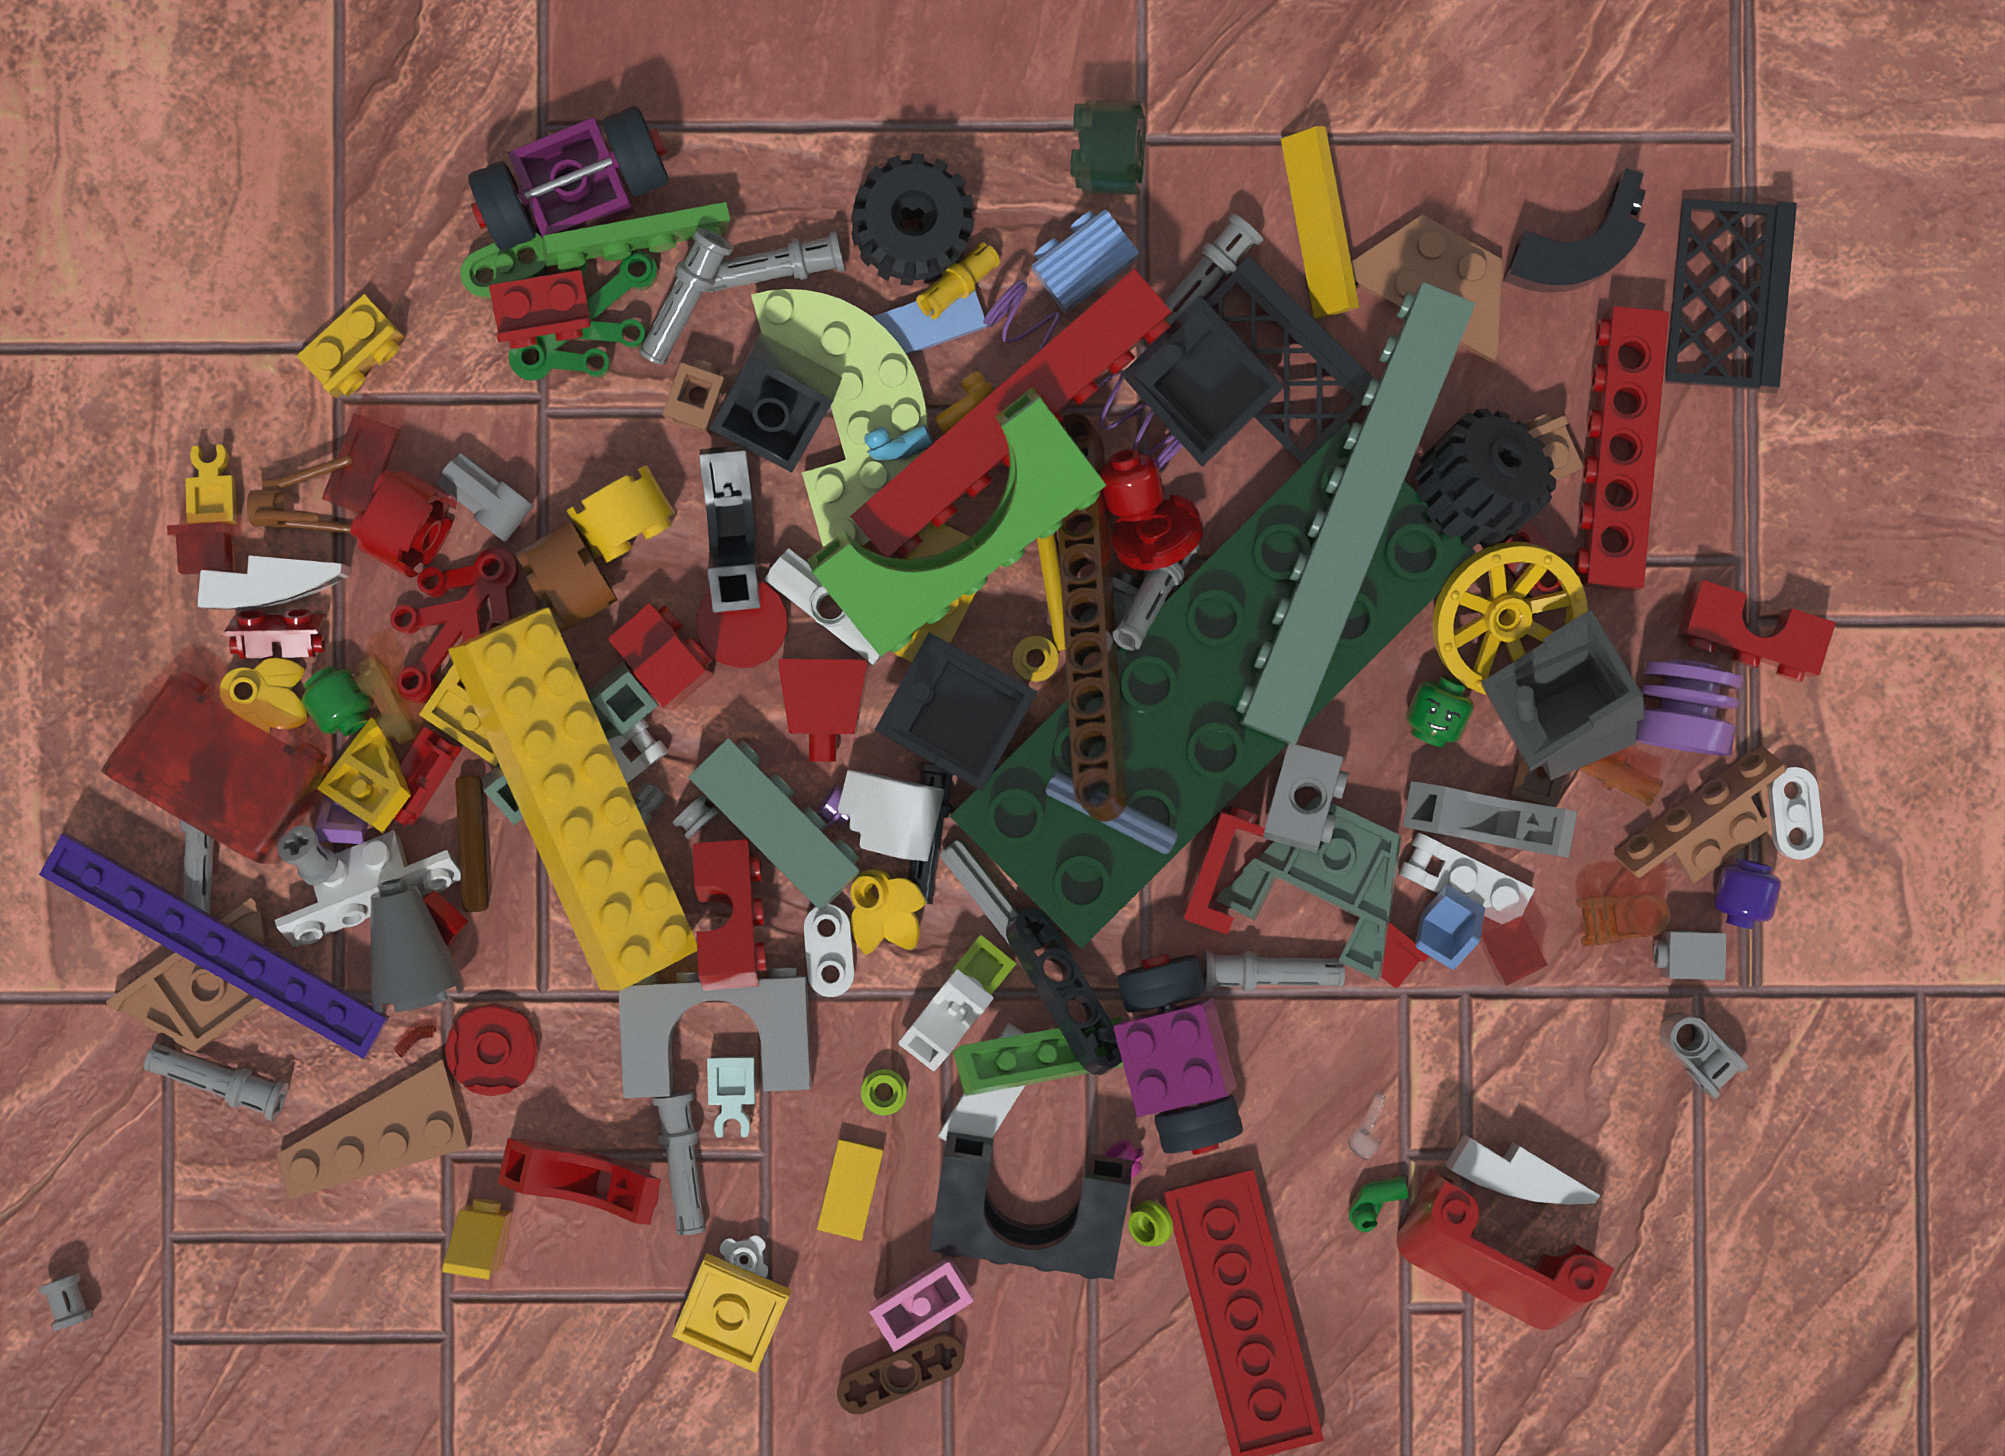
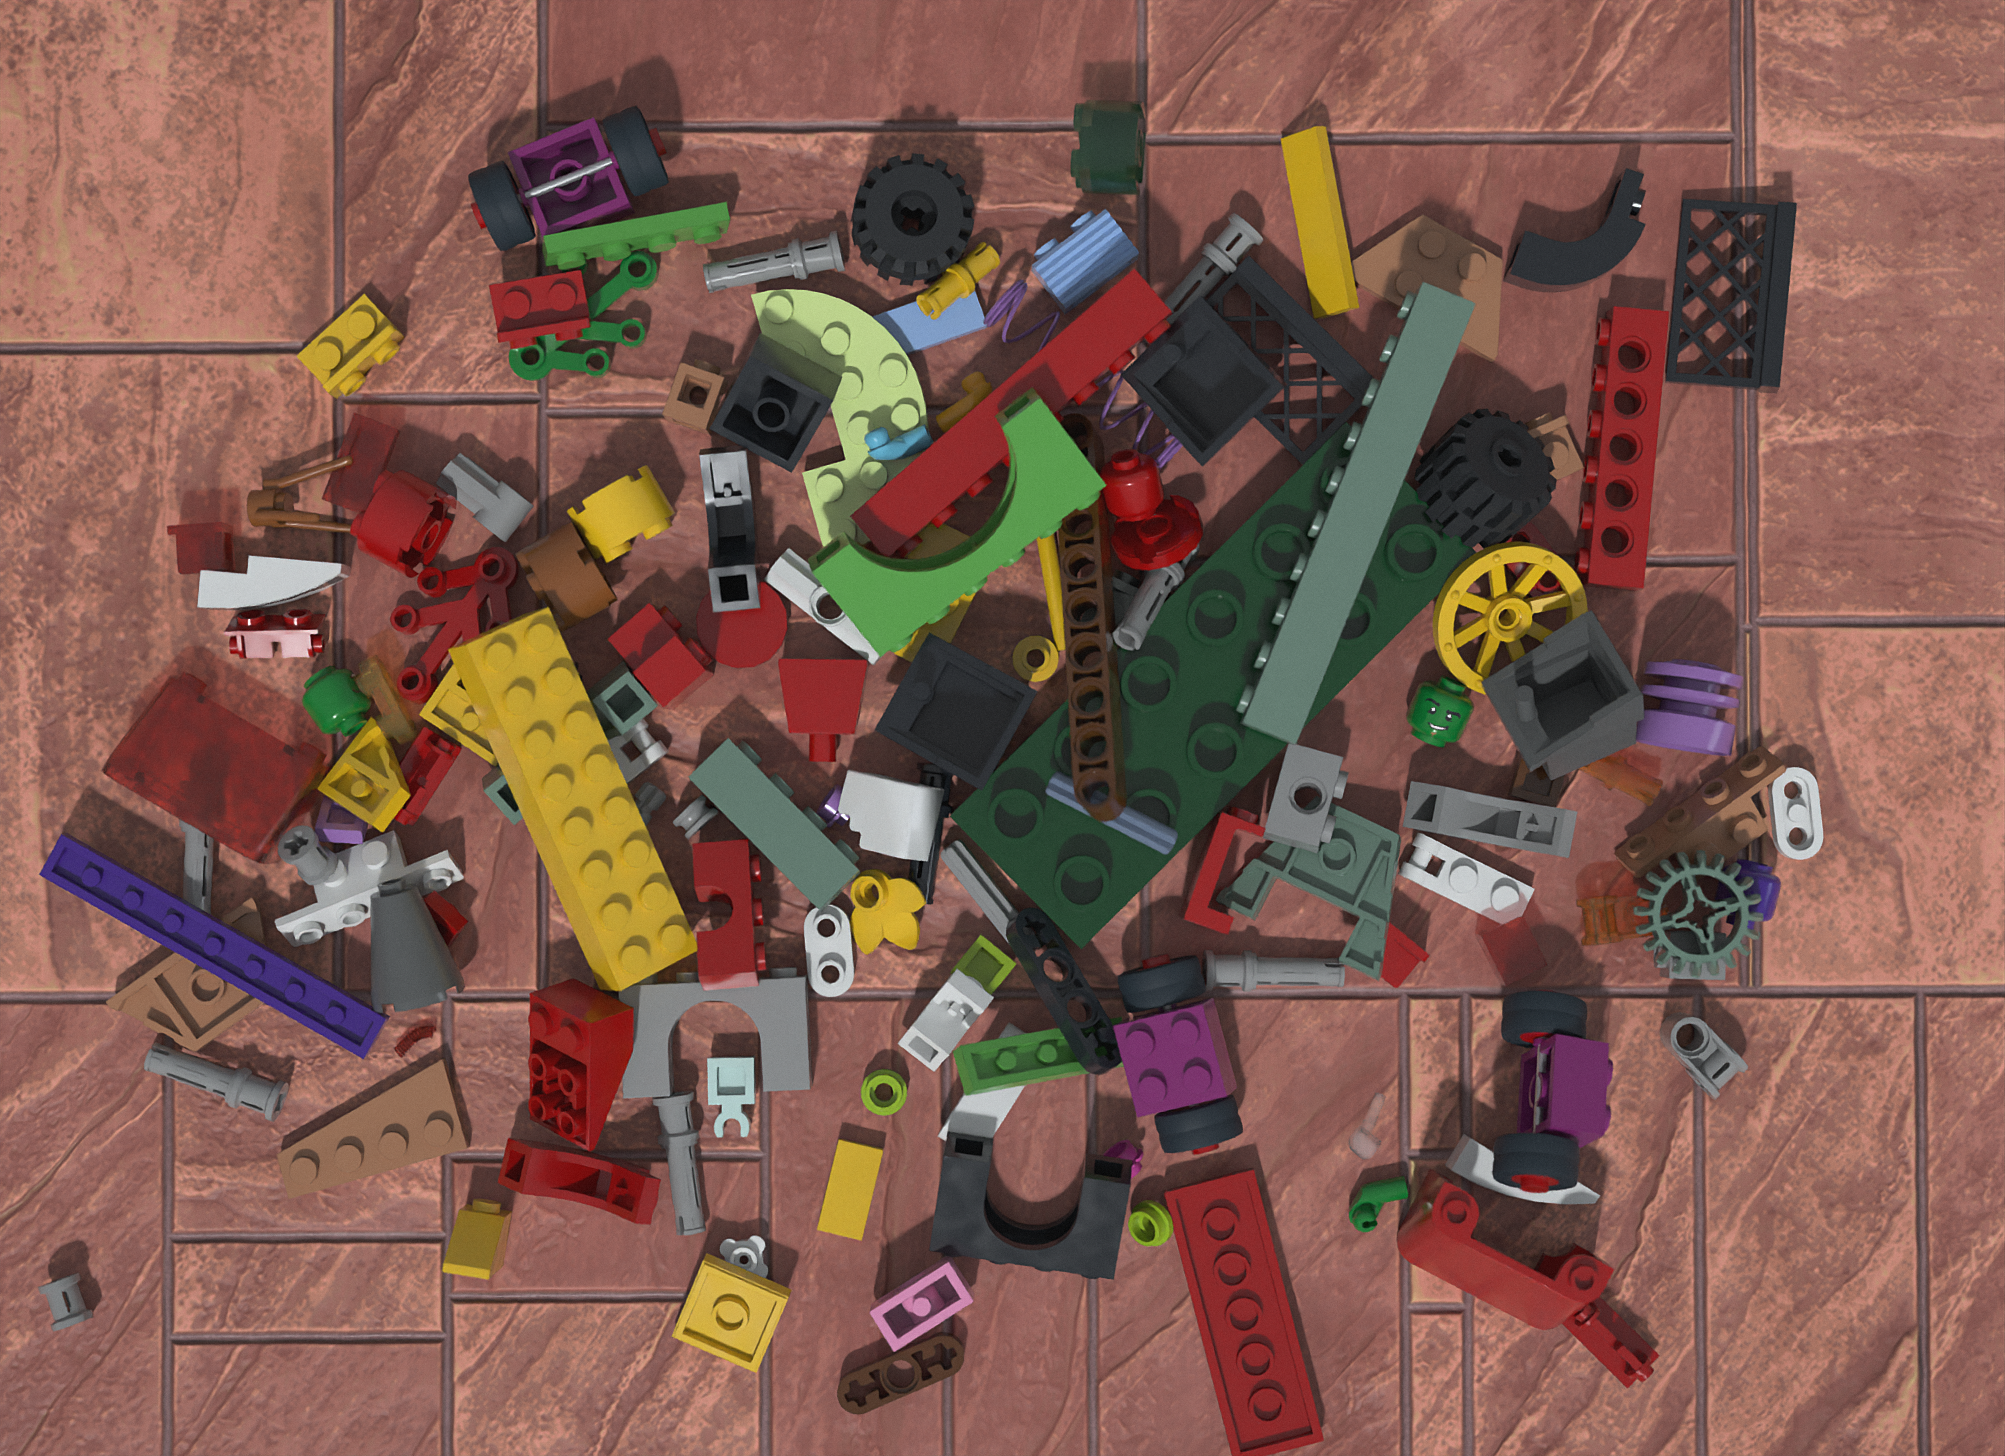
(210, 495): yellow plate -> none
(271, 698): yellow plate -> none
(471, 843): reddish brown axle -> none
(492, 1049): red tile -> none
(504, 264): bright green plate -> none
(576, 1058): none -> red slope
(693, 279): light grey pin -> none
(1450, 927): medium blue panel -> none
(1559, 1092): none -> brick
(1613, 1342): none -> red hinge
(1705, 935): none -> sand green gear
(1716, 621): red arch -> none

